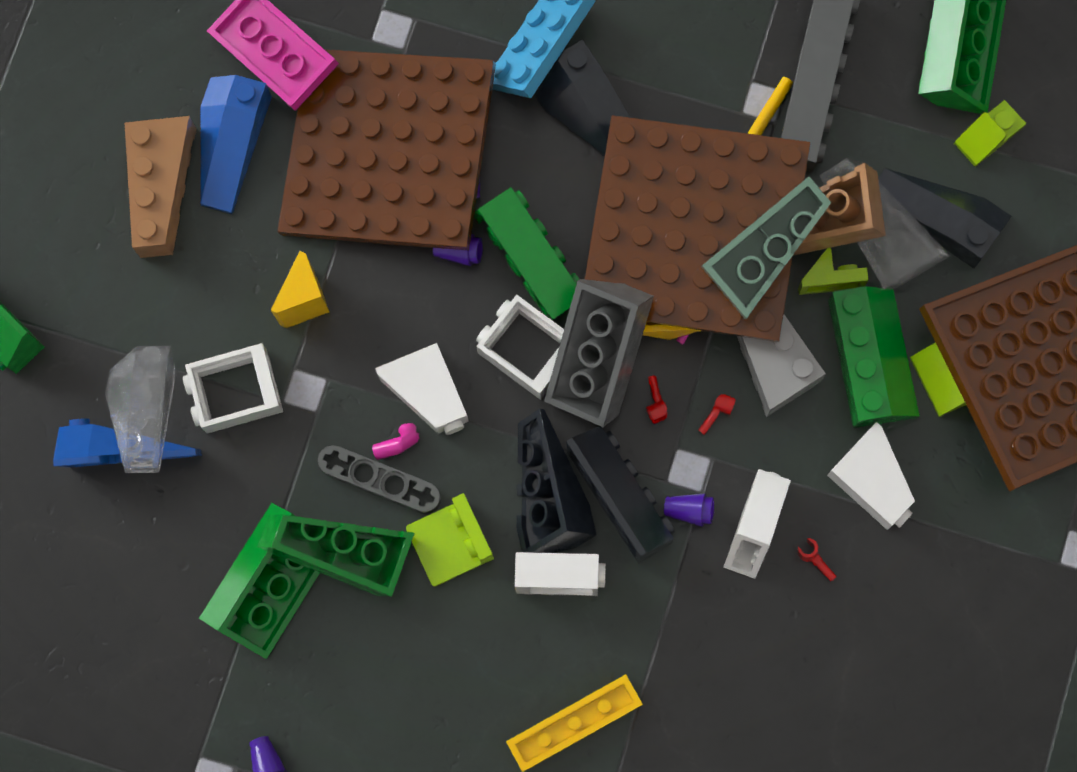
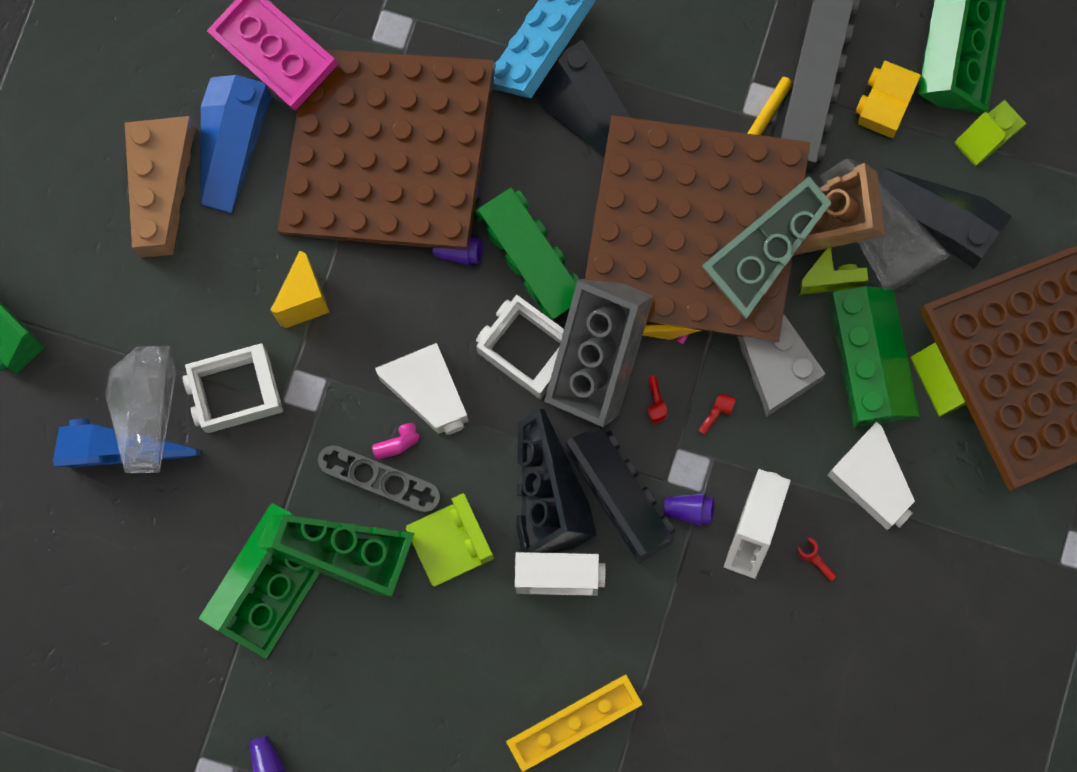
(888, 98): none -> yellow brick

